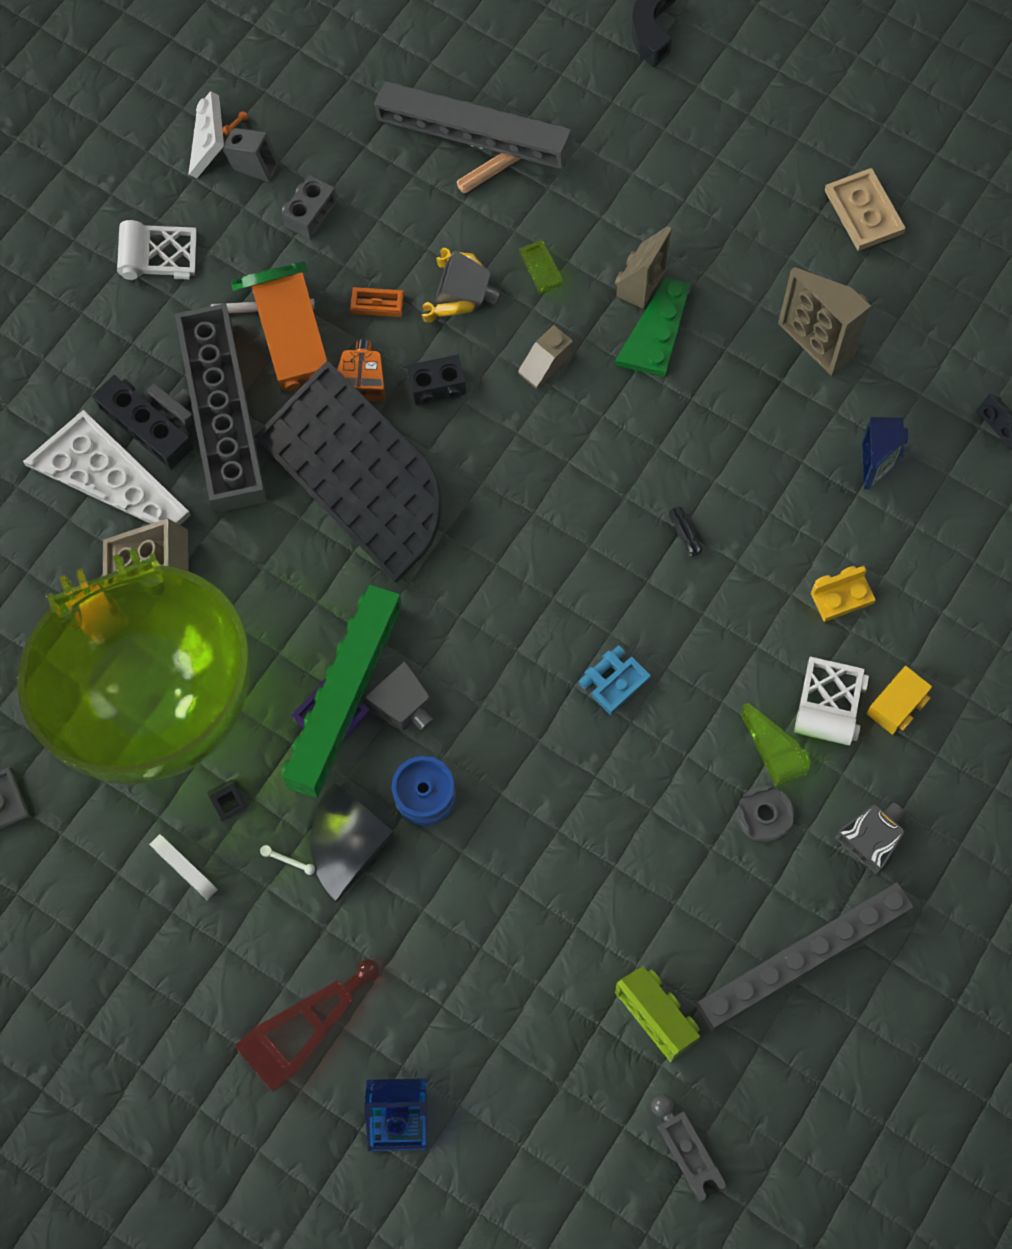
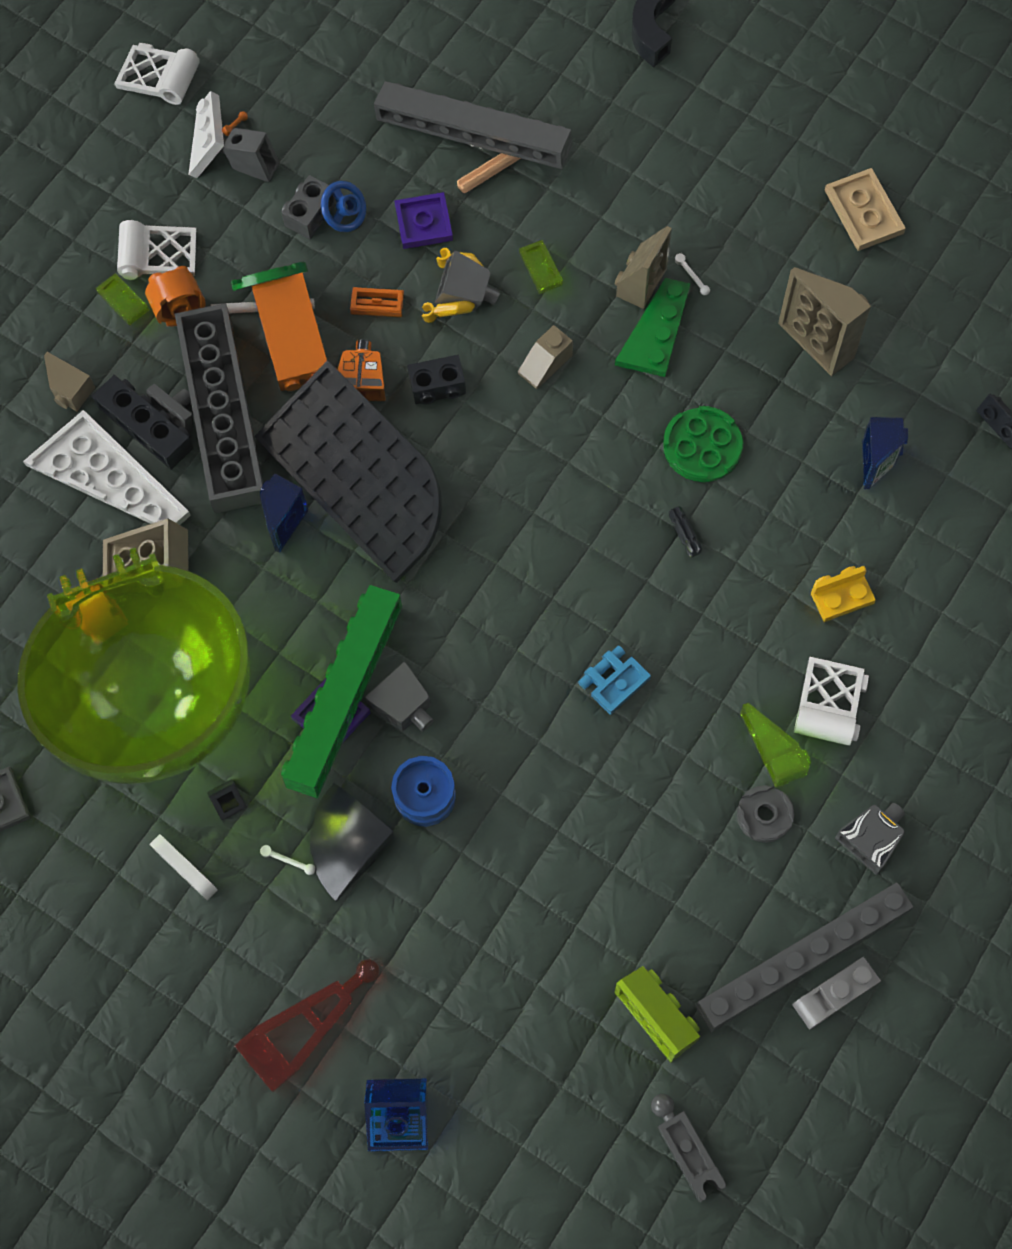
(67, 383): none -> dark tan slope
(122, 299): none -> clear neon green plate
(173, 293): none -> orange brick
(174, 75): none -> white piece
(283, 509): none -> clear blue slope
(355, 204): none -> blue piece
(423, 220): none -> dark purple plate
(680, 260): none -> white hinge
(703, 444): none -> green tile
(836, 993): none -> light grey plate
(899, 700): yellow brick -> none

